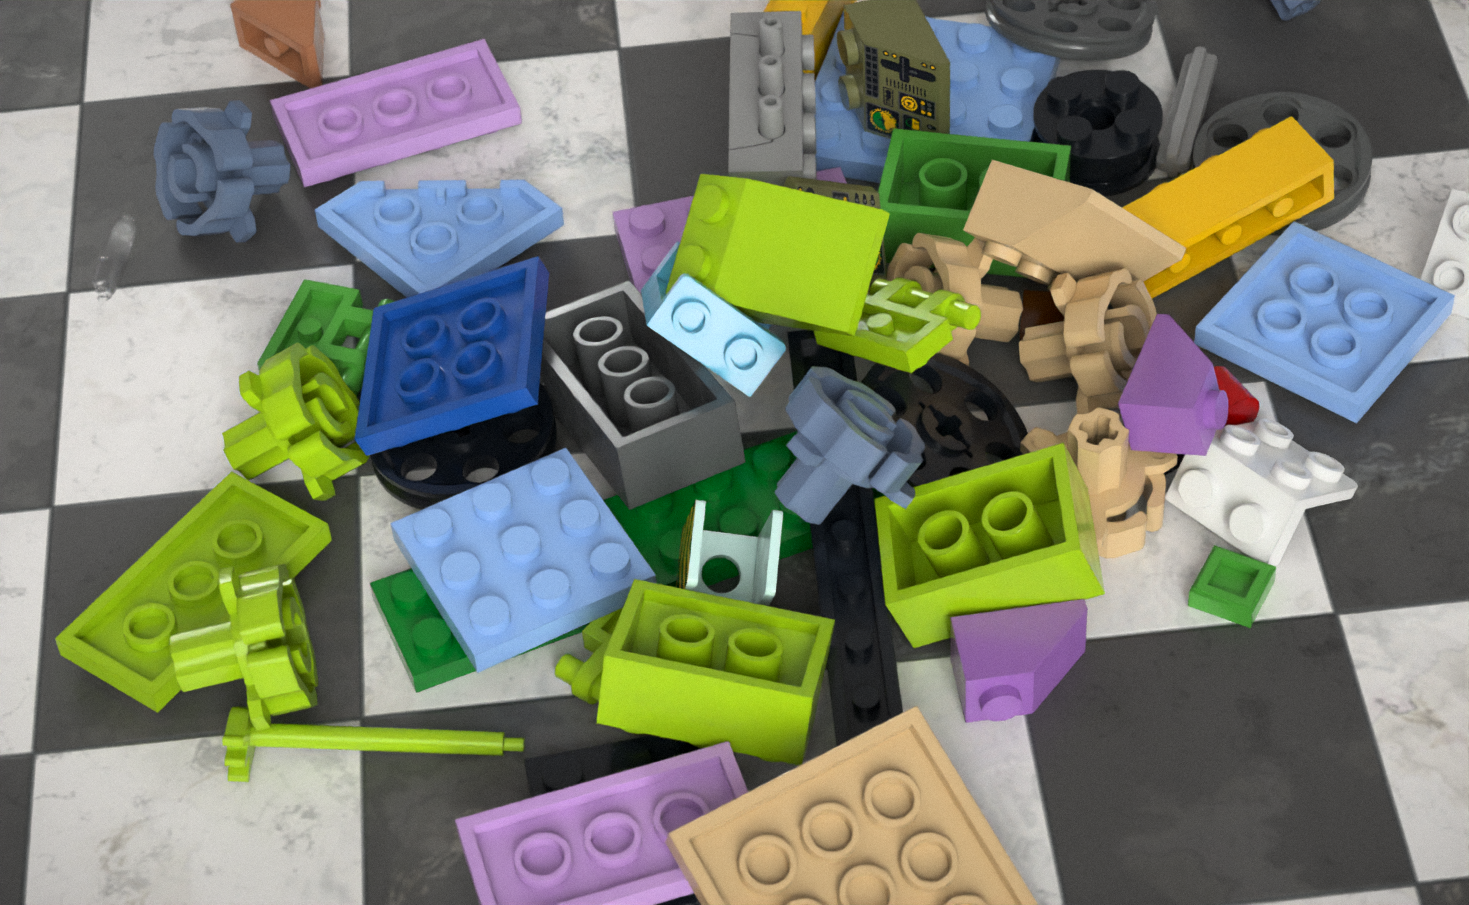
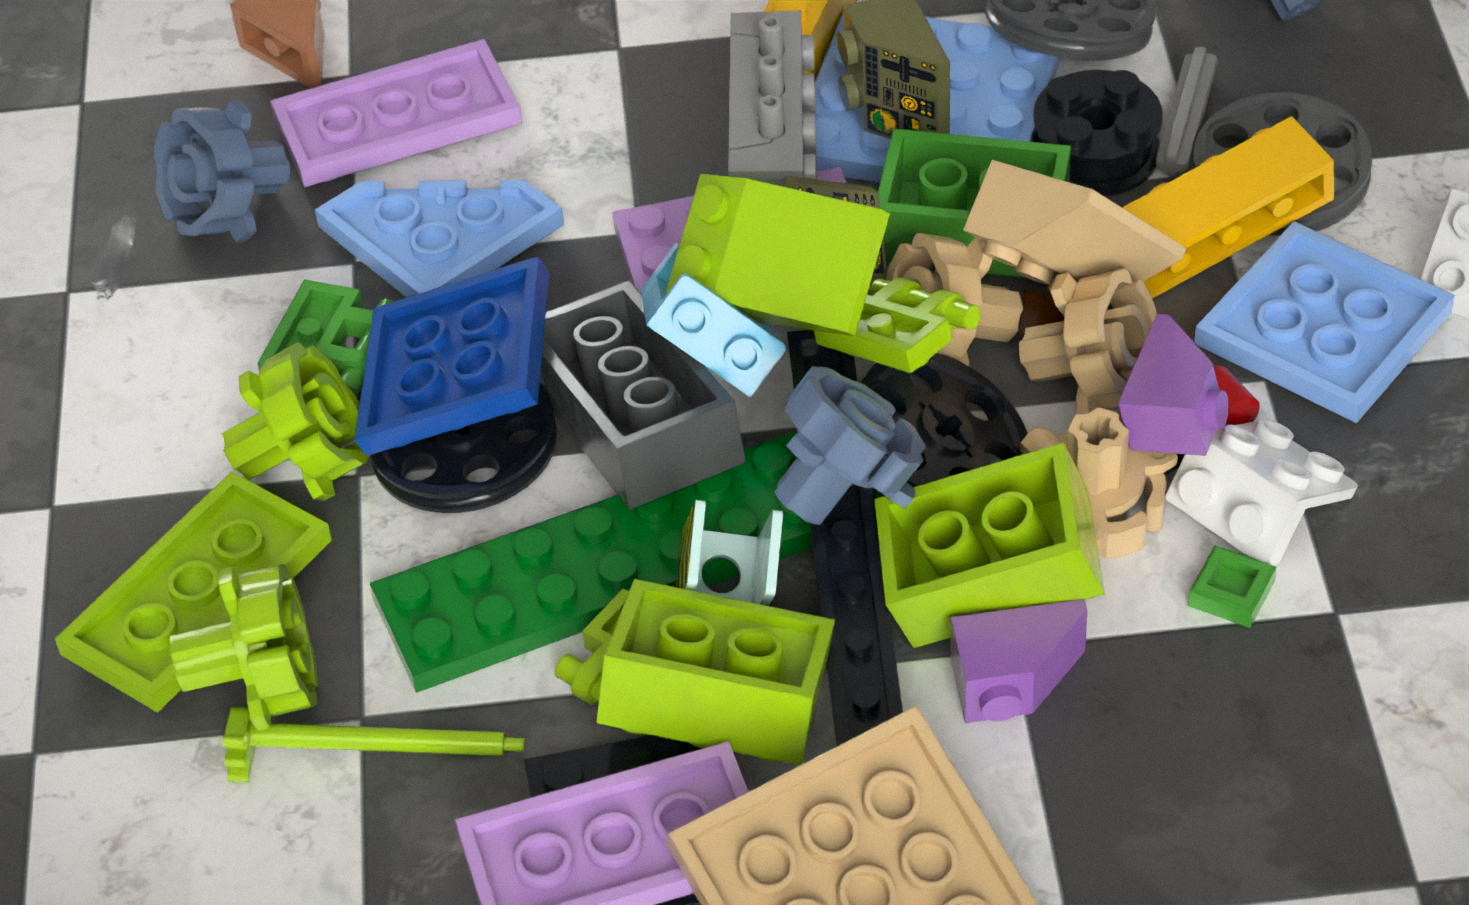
(521, 558): light blue plate -> none

